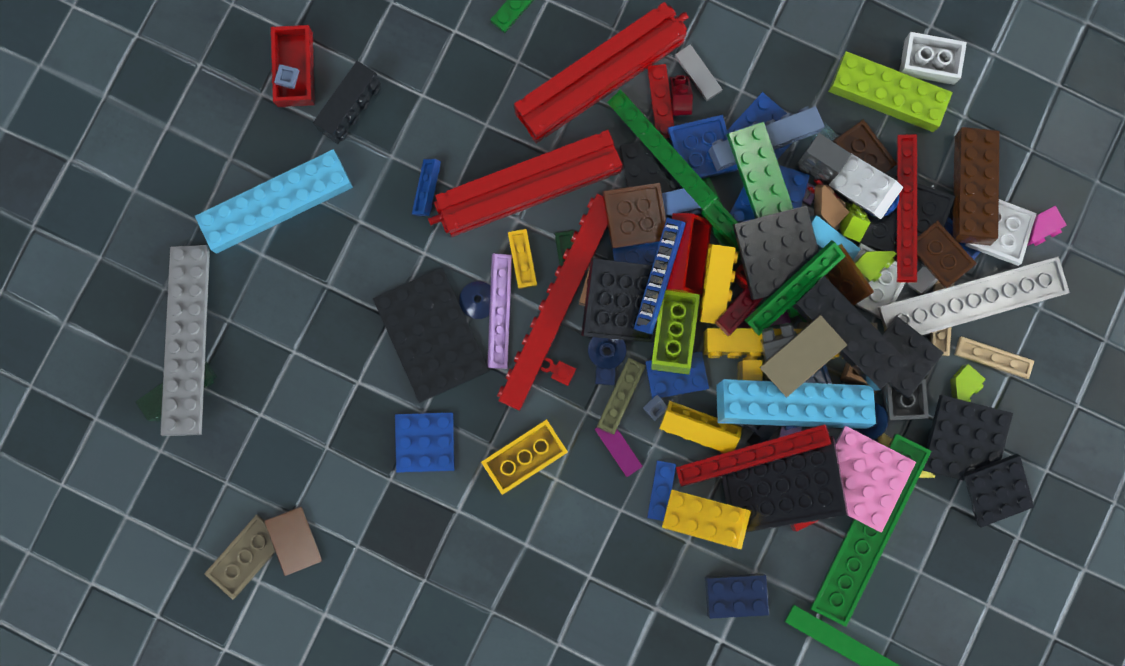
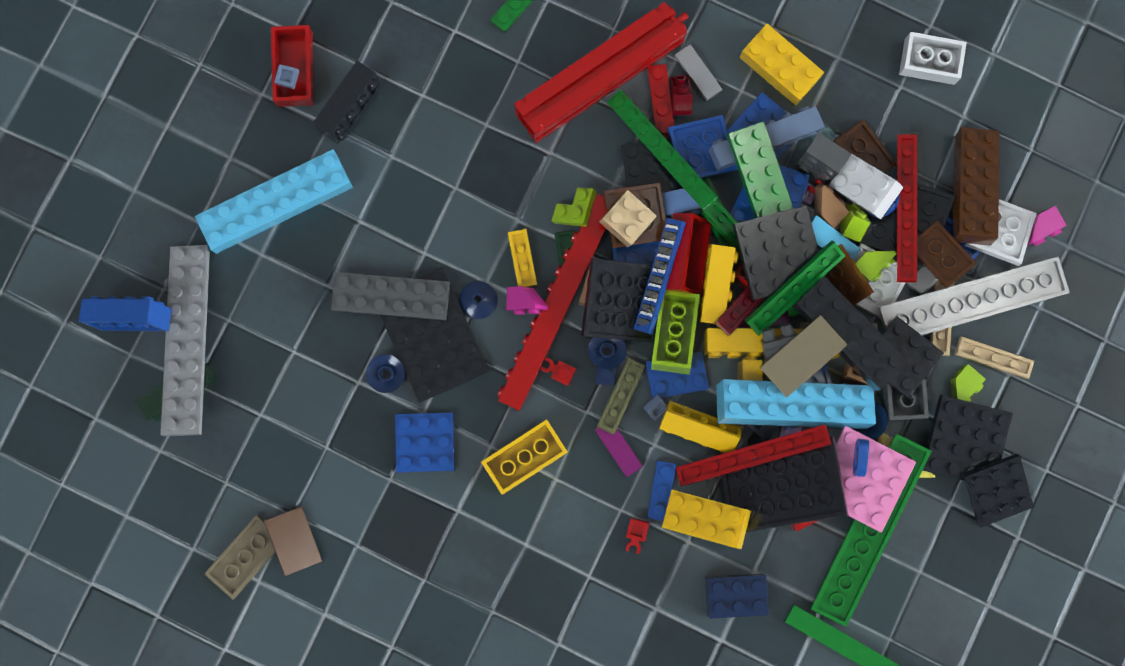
(125, 314): none -> blue brick
(378, 367): none -> dark blue dish
(390, 296): none -> dark grey plate
(426, 187): blue plate -> none
(499, 311): lavender tile -> none
(523, 300): none -> dark pink slope
(527, 184): red brick -> none
(578, 212): none -> lime plate
(627, 218): none -> tan brick
(636, 532): none -> red plate
(781, 64): none -> yellow brick
(860, 457): none -> blue beam
(890, 92): lime brick -> none

